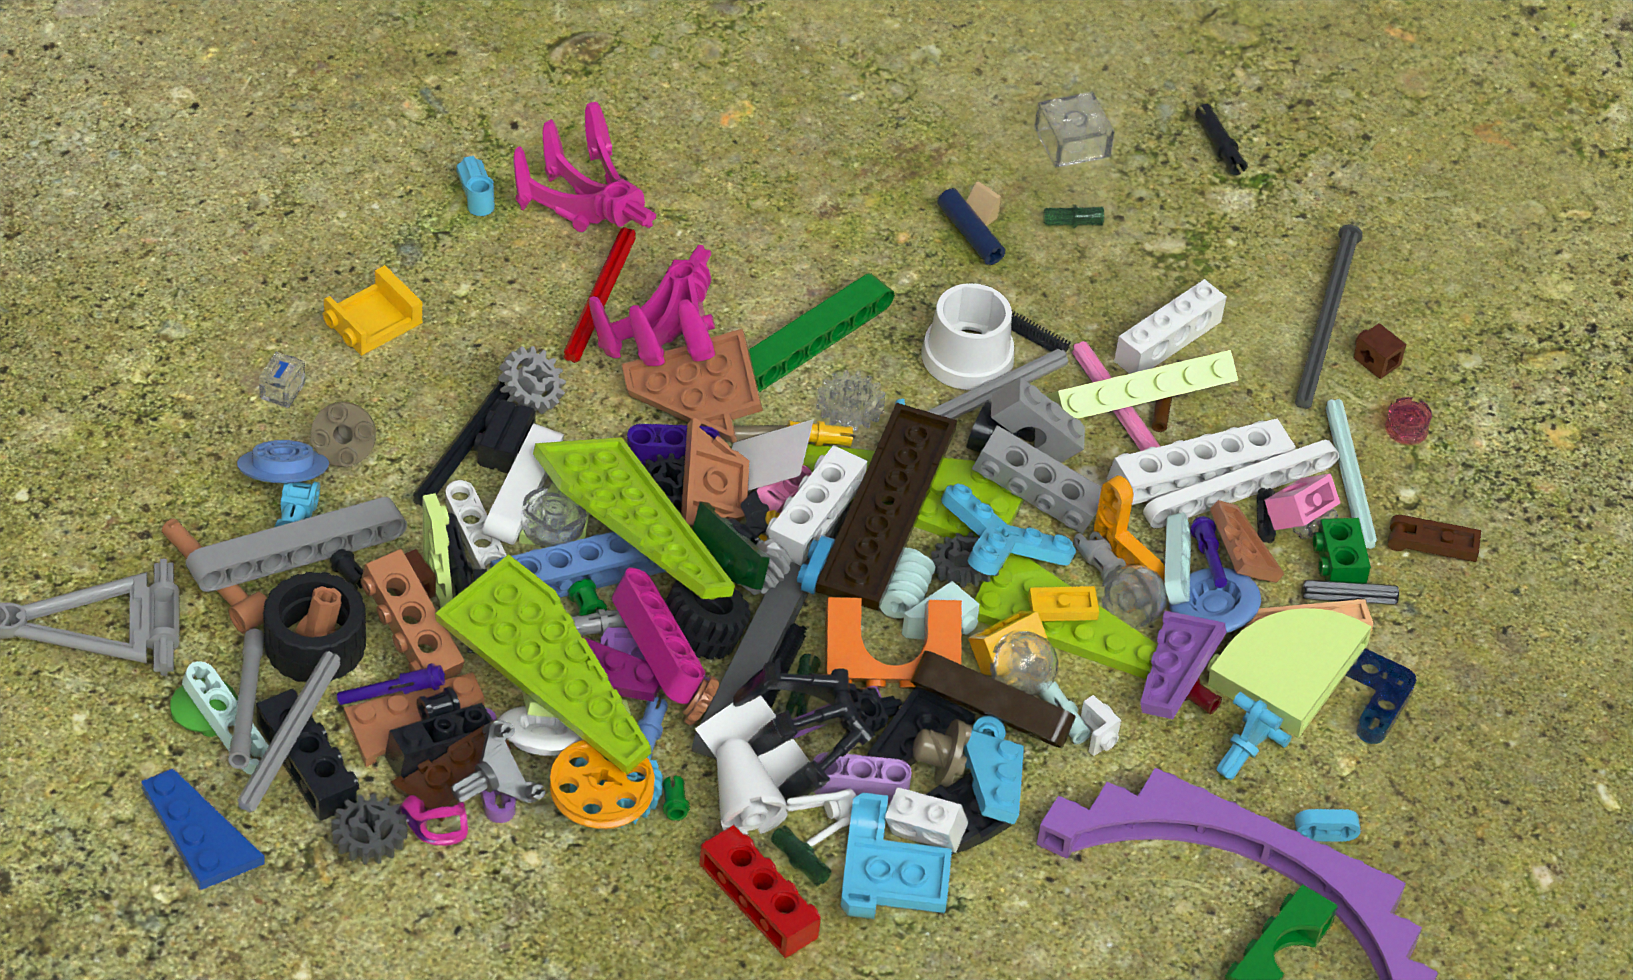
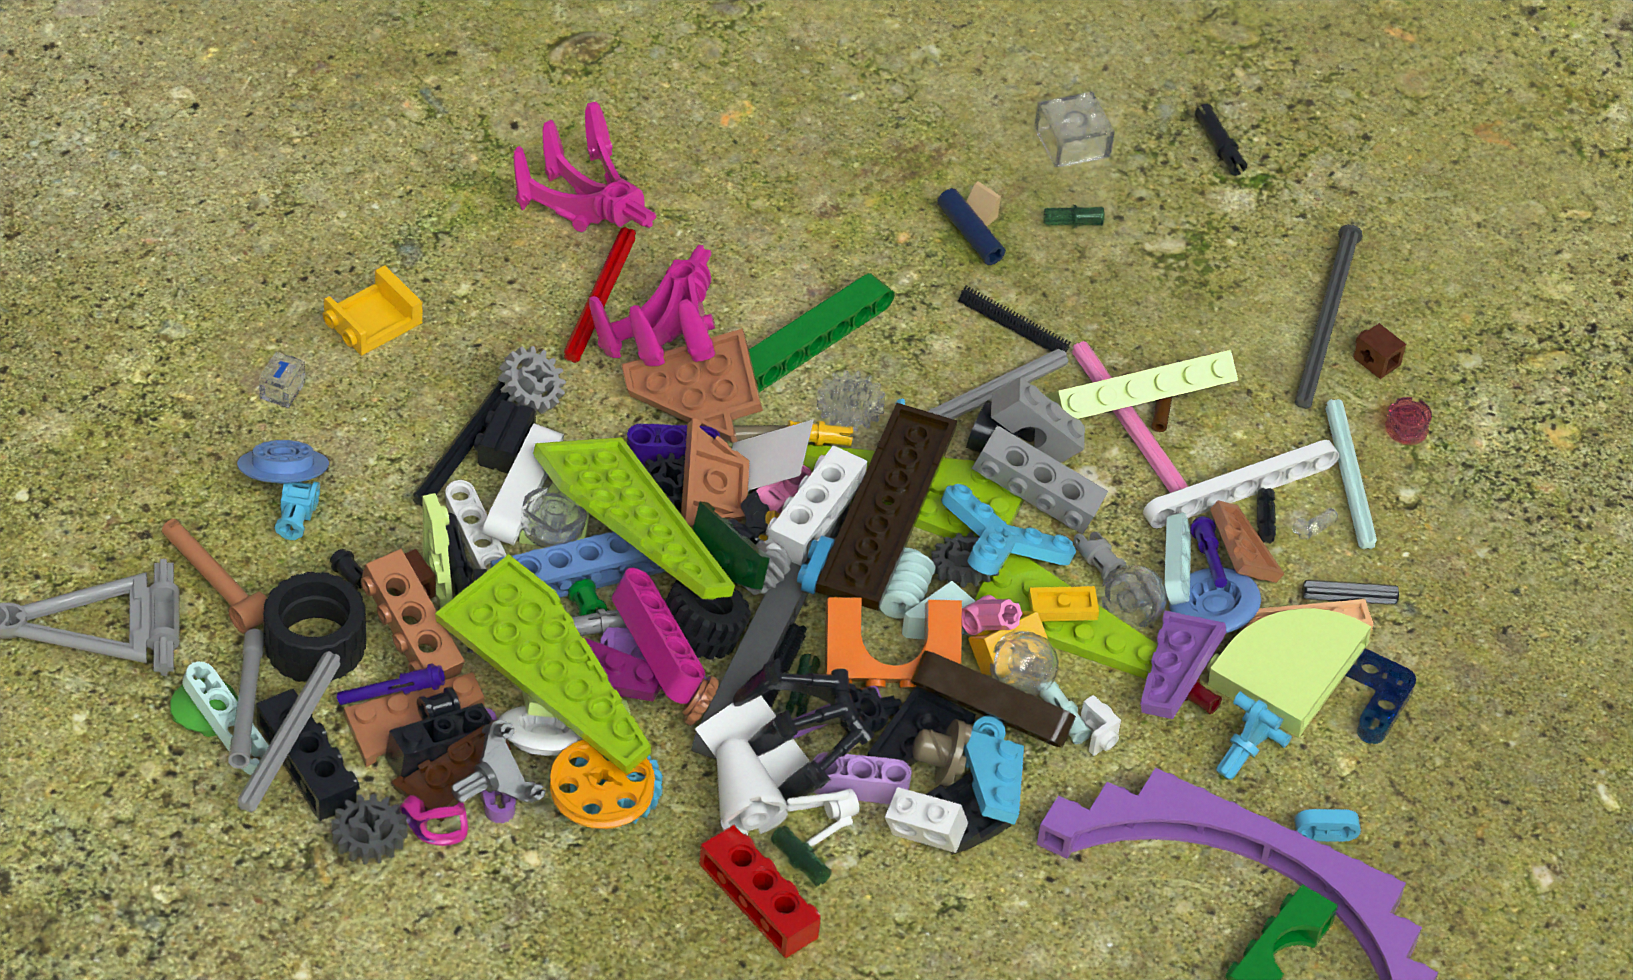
(200, 834): blue wing -> none
(295, 544): light grey beam -> none
(321, 614): nougat piece -> none
(343, 433): dark tan plate -> none
(476, 186): medium azure piece -> none
(652, 721): medium blue pin -> none
(675, 802): green pin -> none
(889, 870): medium azure piece -> none
(963, 357): white piece -> none
(990, 614): none -> bright pink piece
(1113, 521): light orange beam -> none
(1170, 328): white brick -> none
(1199, 459): white brick -> none
(1302, 501): bright pink brick -> none
(1341, 550): green brick -> none
(1434, 537): reddish brown plate -> none

